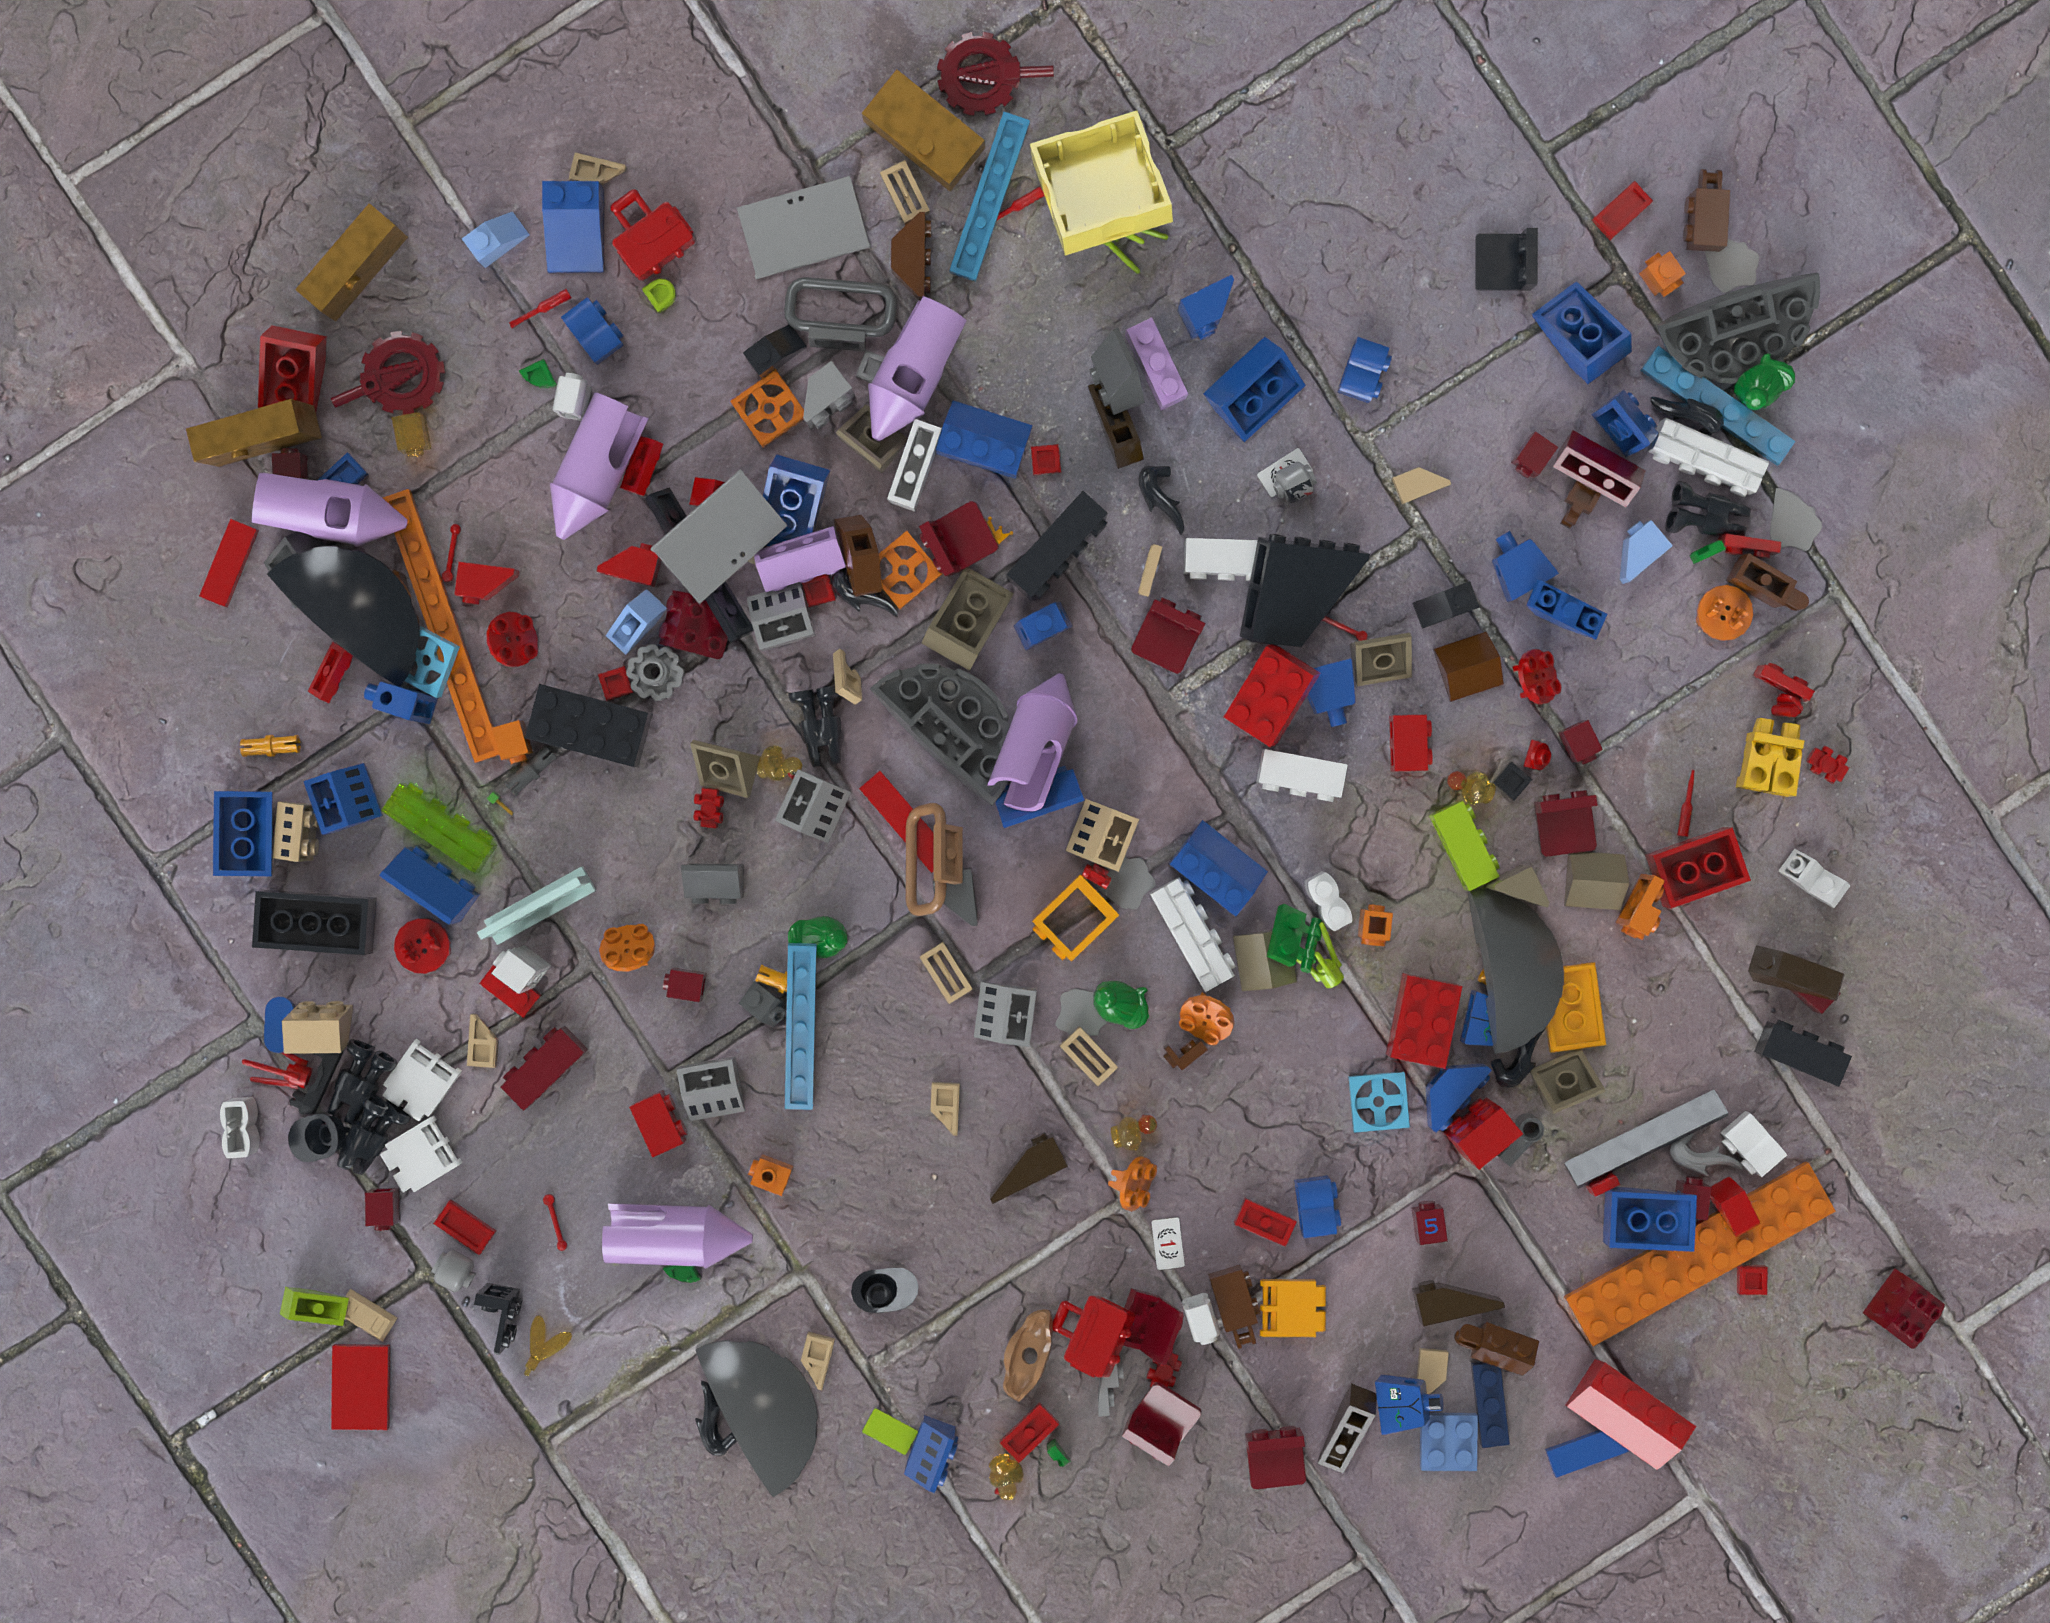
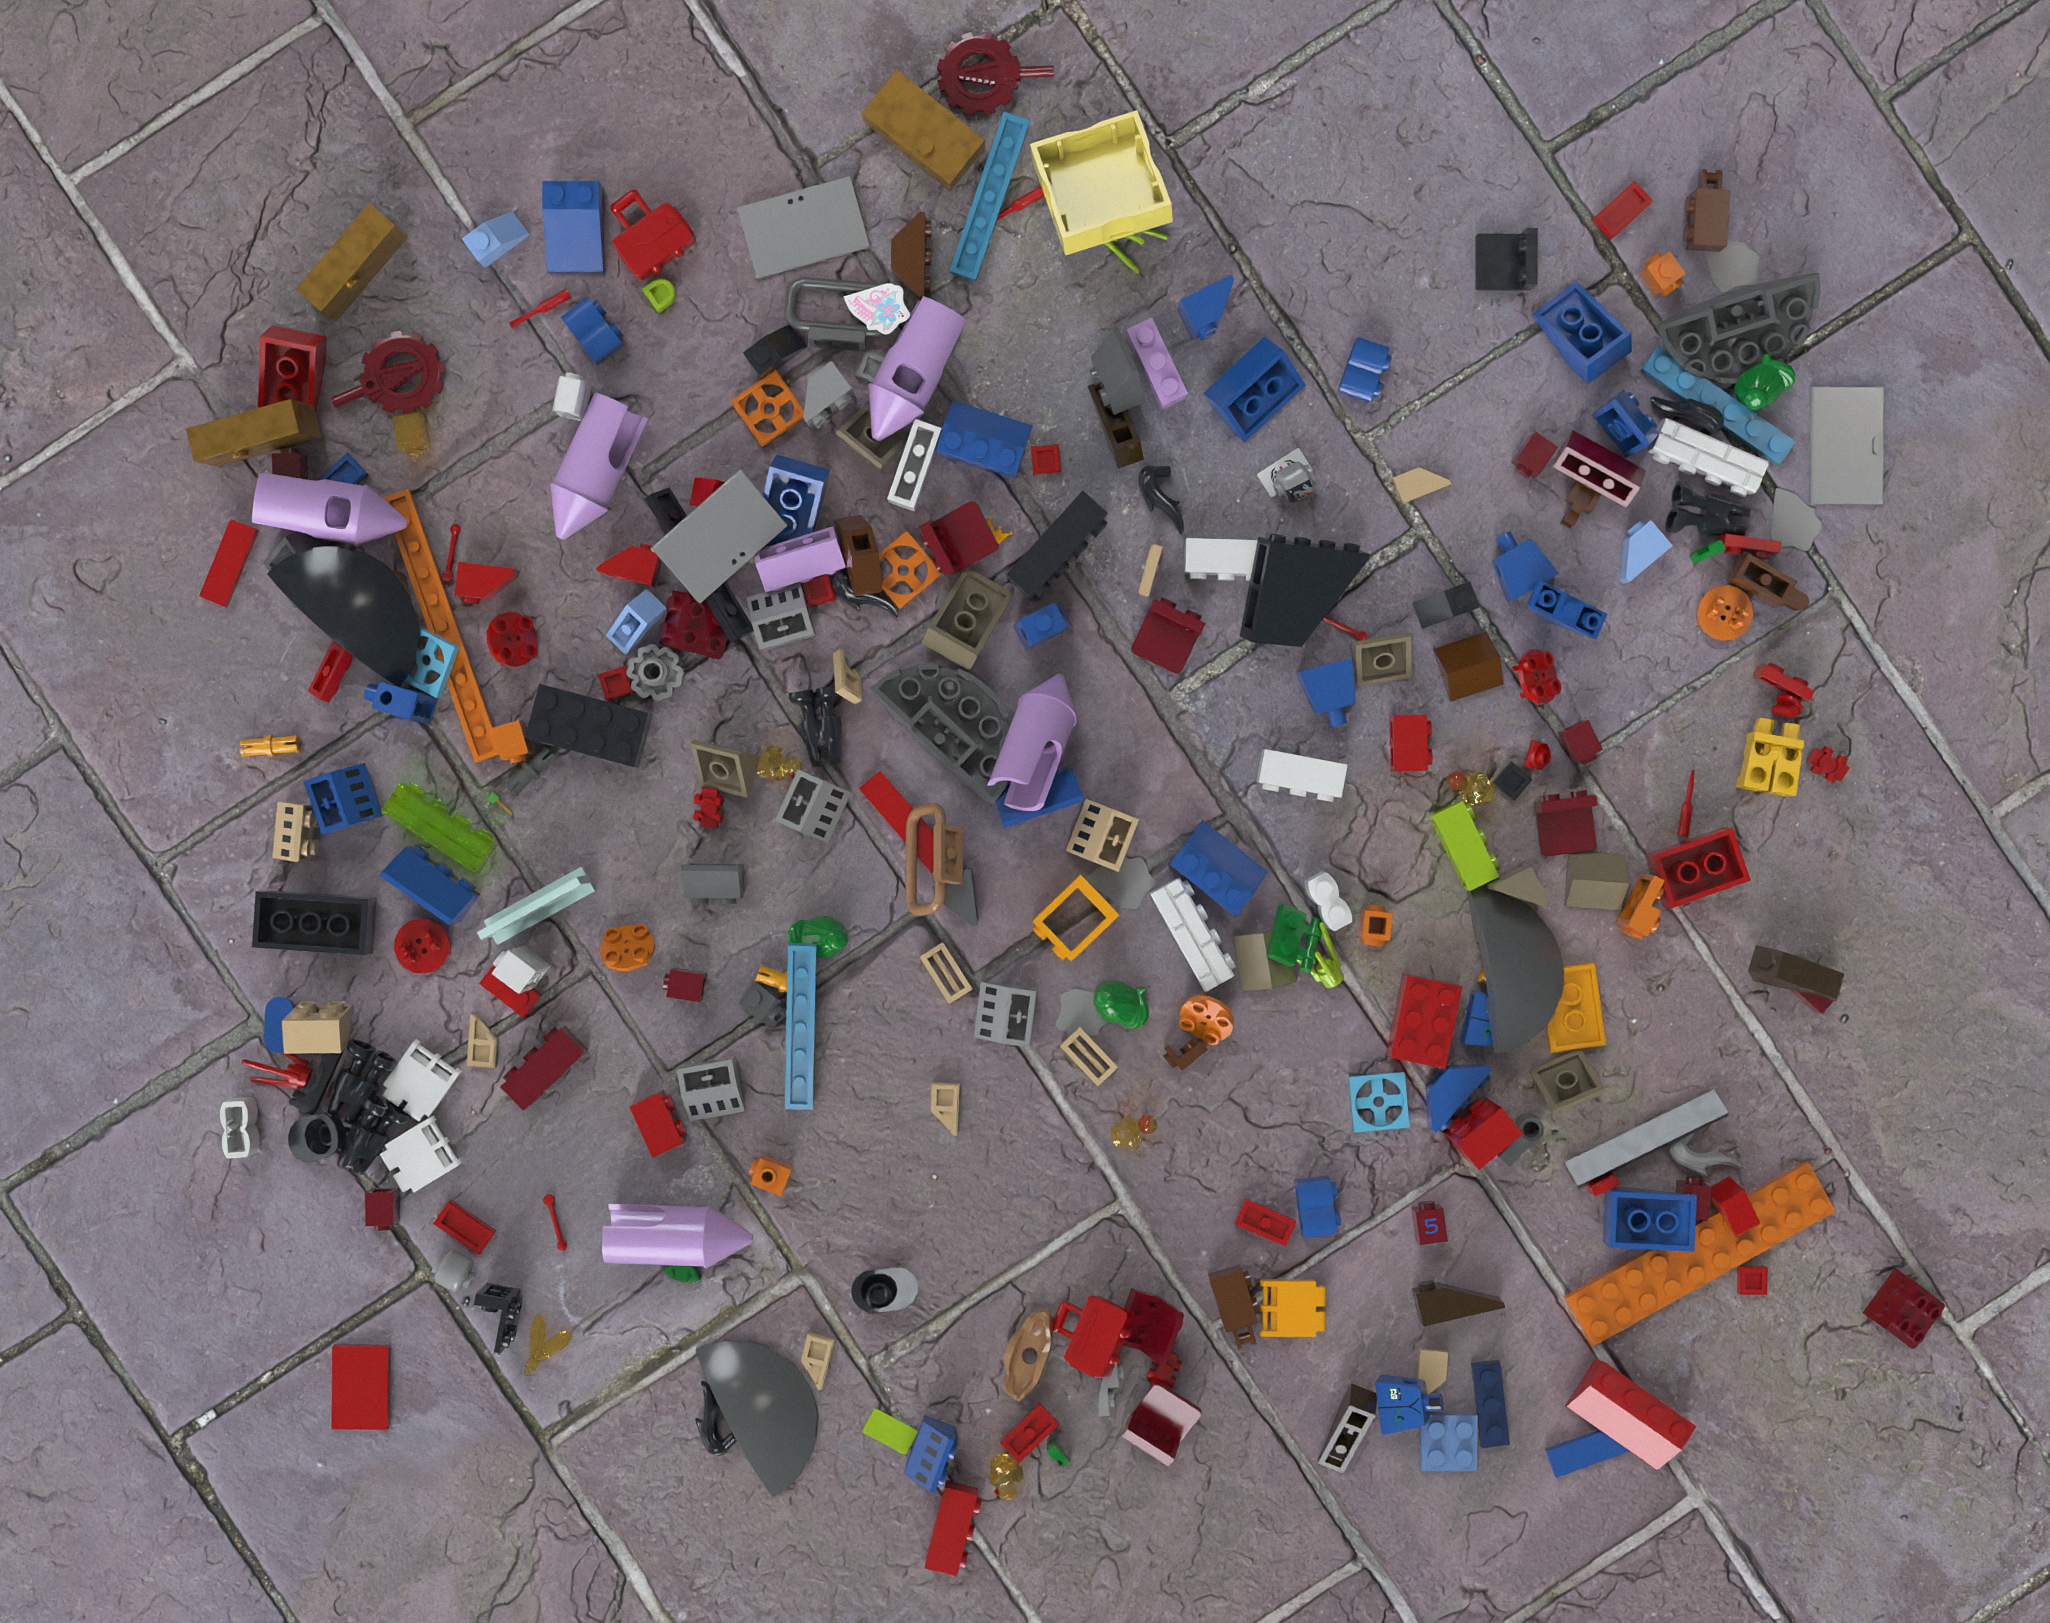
(242, 833): blue slope -> none
(313, 1306): lime slope -> none
(369, 1315): tan tile -> none
(539, 374): green tile -> none
(594, 169): tan tile -> none
(641, 466): red plate -> none
(879, 307): none -> sticker
(894, 170): tan tile -> none
(952, 1528): none -> red brick
(1035, 1163): dark brown slope -> none
(1097, 874): red piece -> none
(1134, 1183): orange plate -> none
(1168, 1243): white sticker -> none
(1201, 1318): white brick -> none
(1271, 695): red brick -> none
(1276, 1457): dark red bracket -> none
(1499, 1347): reddish brown brick -> none
(1519, 1068): black piece -> none
(1753, 1144): white brick -> none
(1803, 1052): black brick -> none
(1814, 878): white slope -> none
(1842, 445): none -> light grey container

